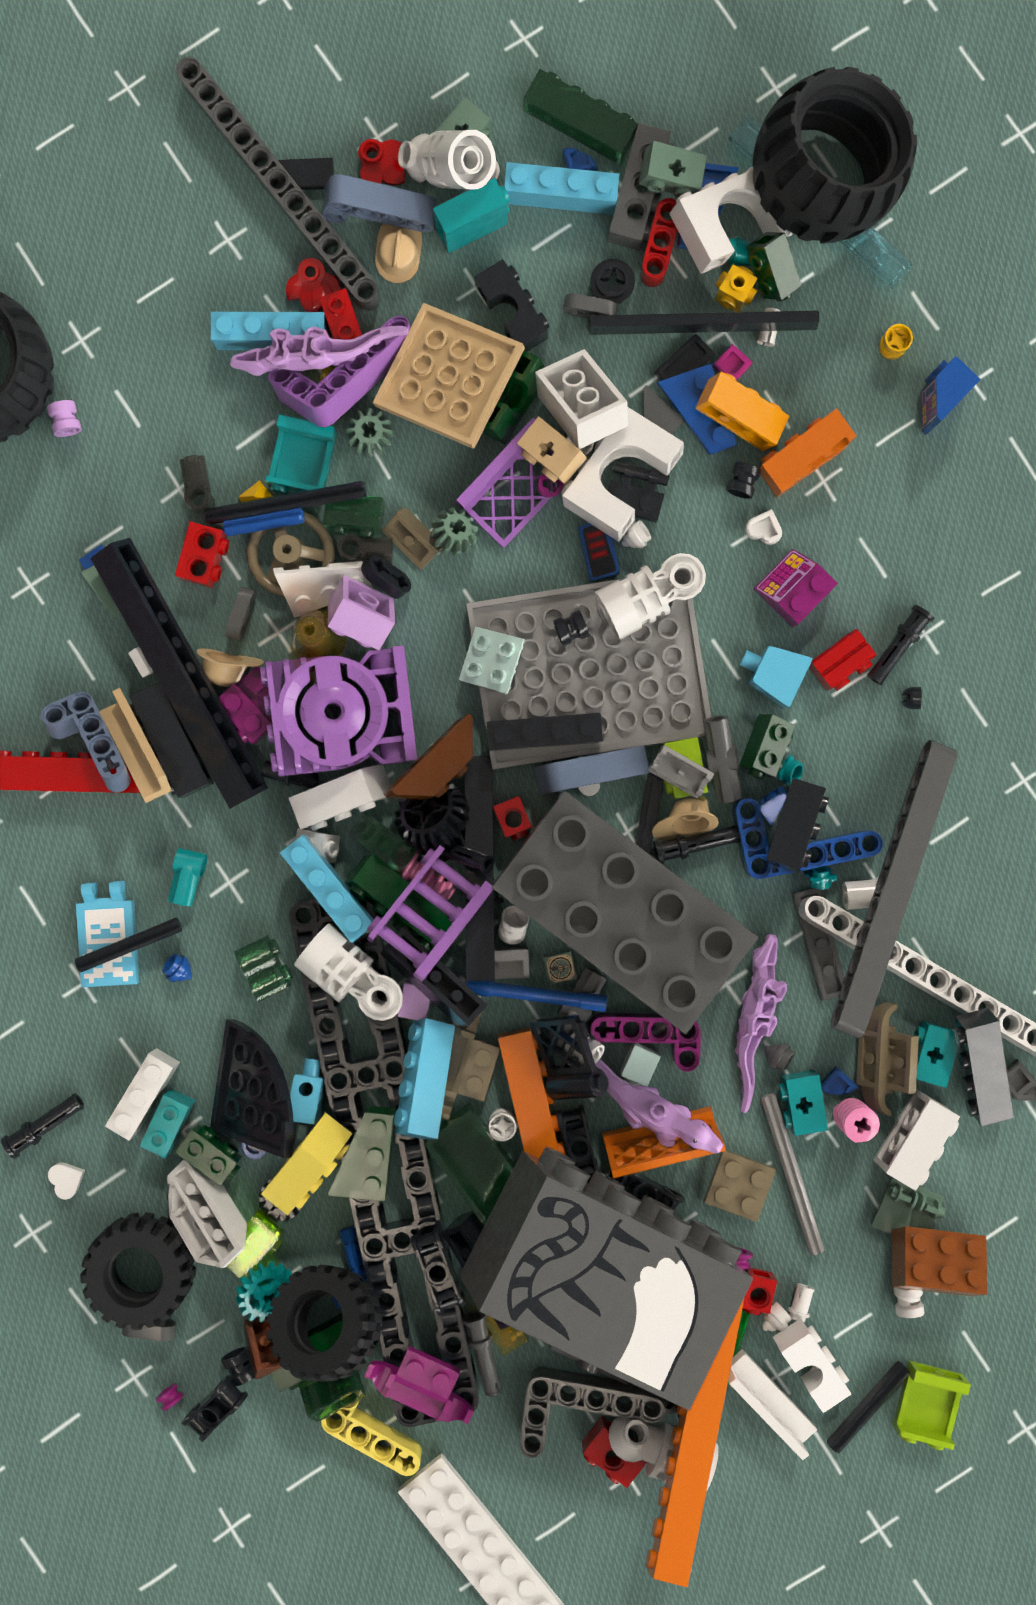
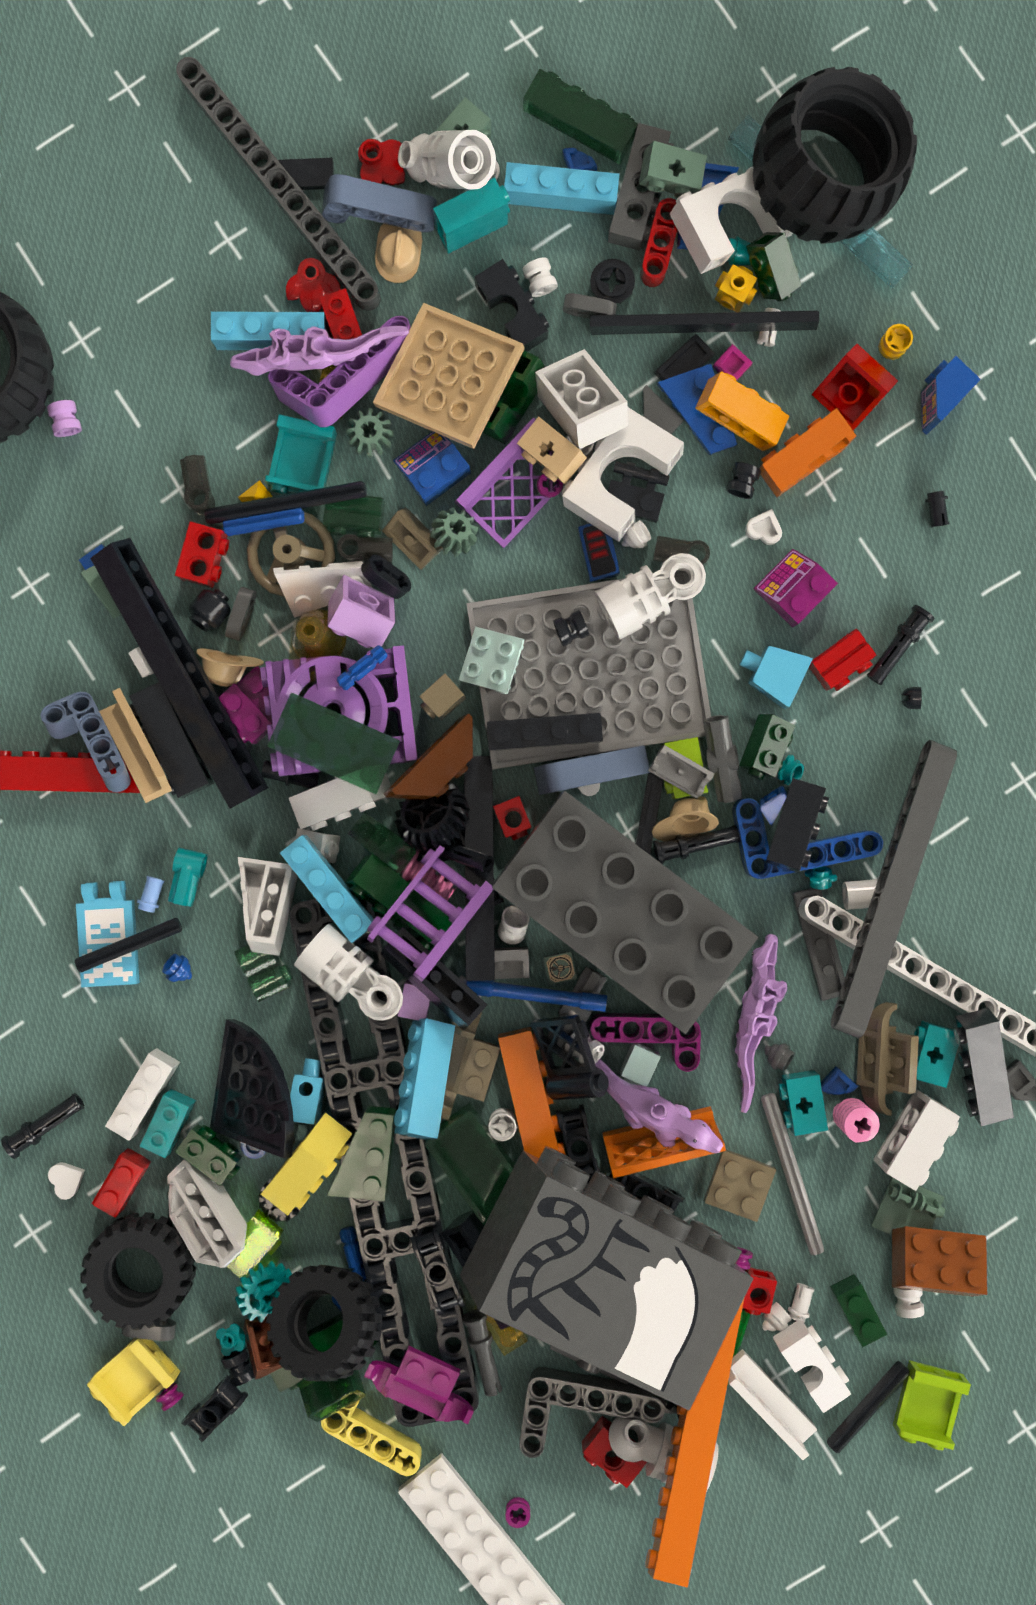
(121, 1182): none -> red brick
(132, 1379): none -> light yellow panel
(150, 894): none -> light blue pin
(209, 609): none -> black head
(237, 1336): none -> teal plate
(267, 902): none -> white wedge
(333, 743): none -> clear green piece
(362, 667): none -> blue axle
(432, 466): none -> blue slope
(441, 698): none -> dark tan brick
(513, 1505): none -> magenta bush
(539, 277): none -> white wheel
(668, 547): none -> clear smoke piece
(855, 386): none -> red slope
(858, 1310): none -> dark green brick
(937, 508): none -> black pin

